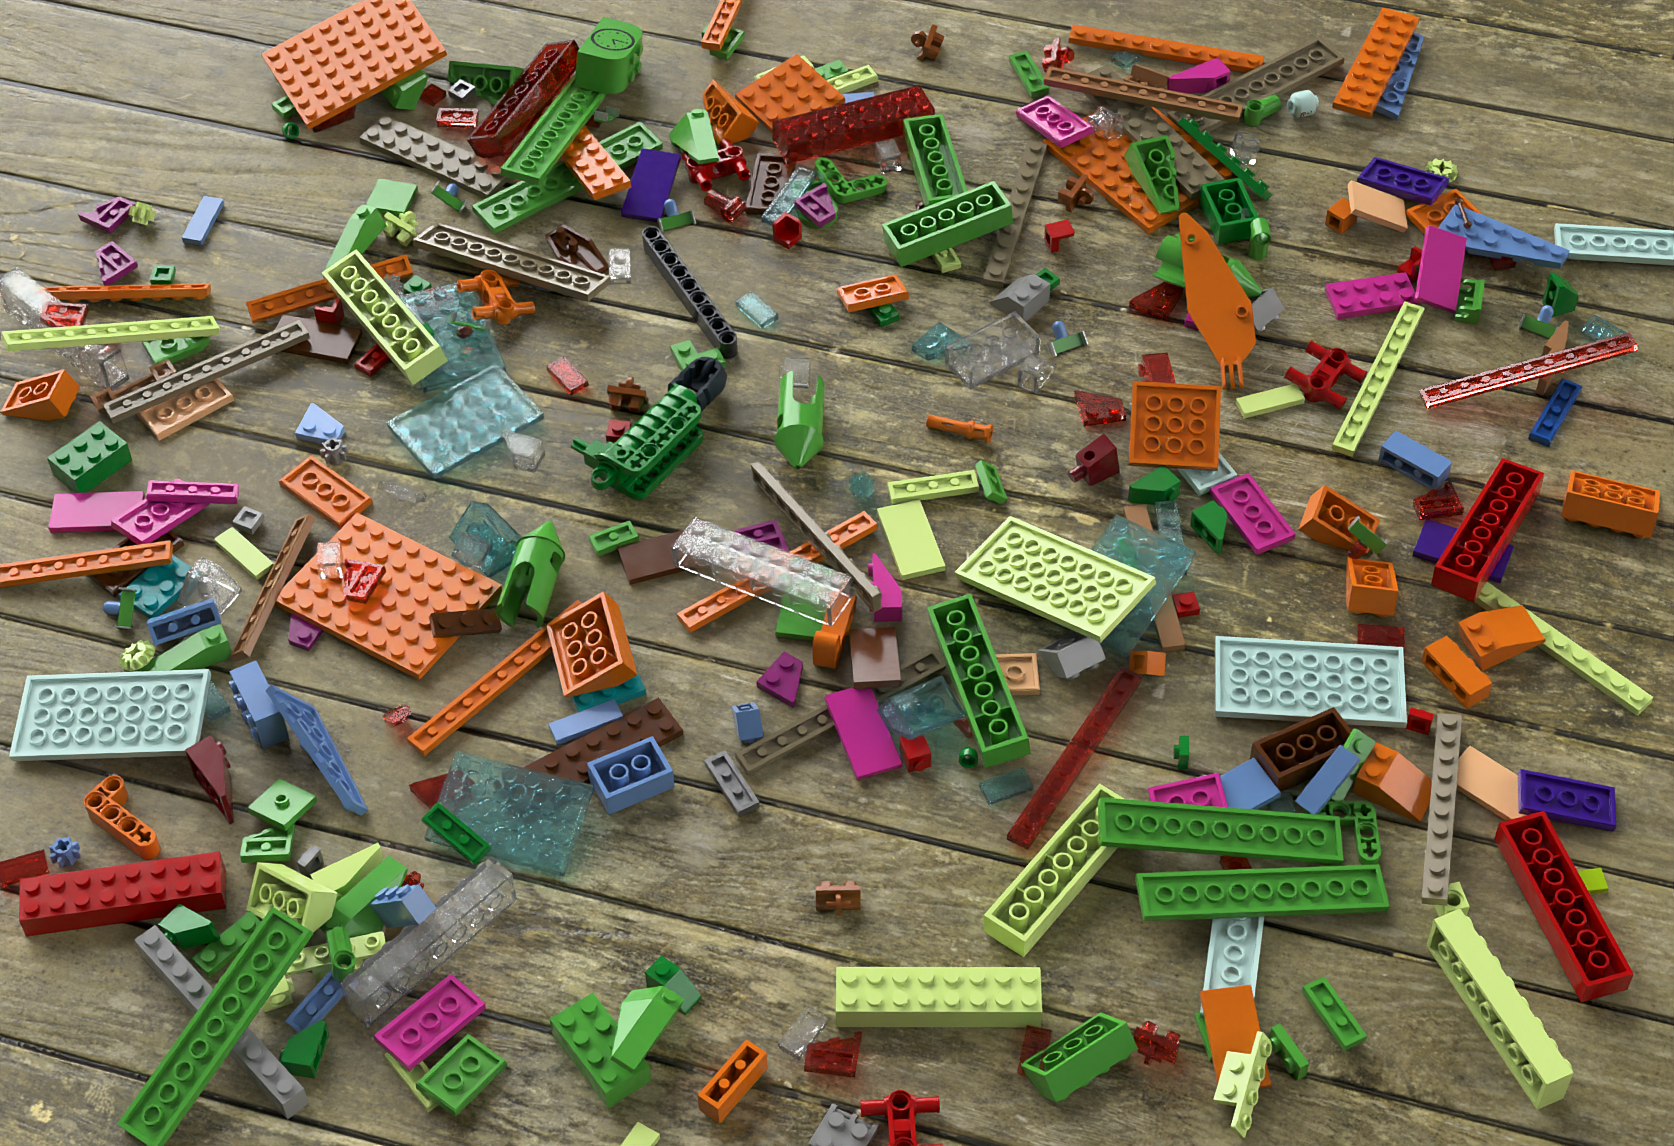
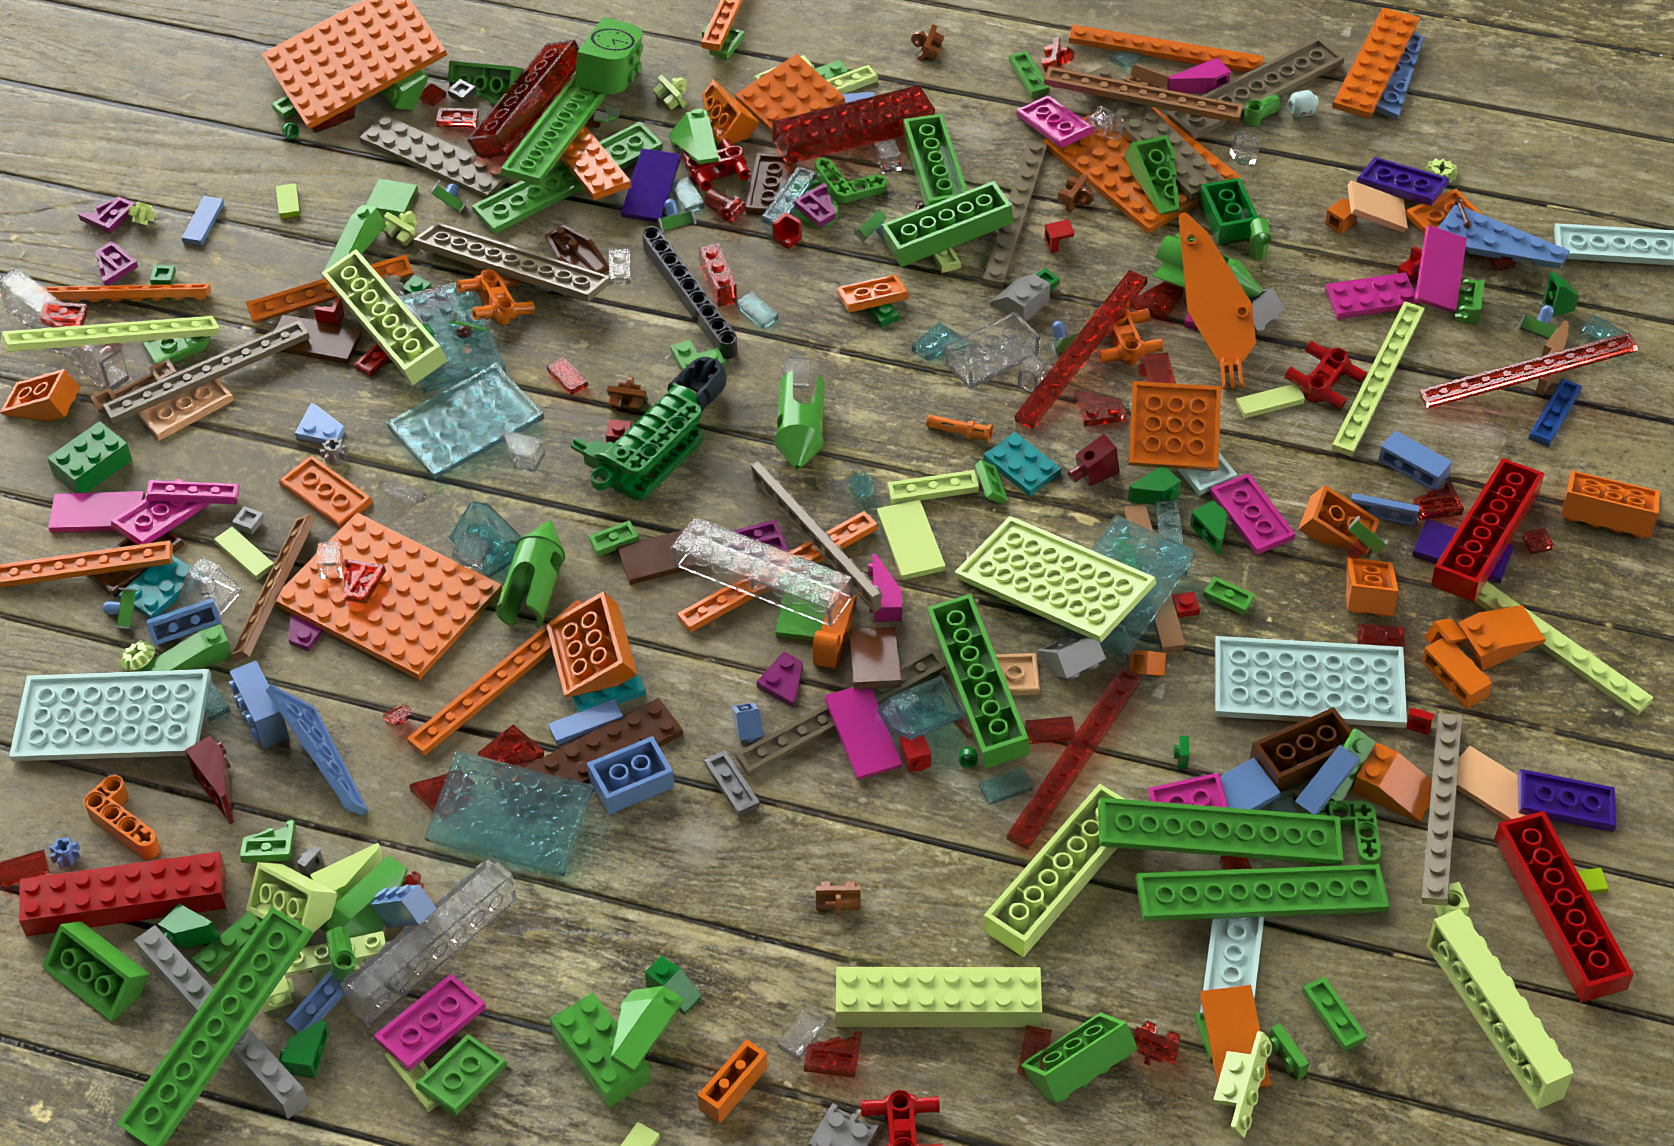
(95, 969): none -> bright green slope
(282, 804): plate -> none
(288, 201): none -> tile
(456, 833): green tile -> none
(464, 623): reddish brown plate -> none
(512, 748): none -> clear red wing
(674, 90): none -> yellowish green hips
(687, 195): none -> clear light blue tile
(718, 274): none -> clear red brick
(873, 224): none -> bright green piece
(1022, 464): none -> teal plate
(1050, 730): none -> clear red tile
(1080, 349): none -> clear red plate
(1126, 340): none -> orange piece
(1228, 595): none -> bright green plate
(1232, 162): green plate -> none
(1387, 509): none -> medium blue tile
(1448, 630): none -> orange panel
(1537, 540): none -> clear red plate

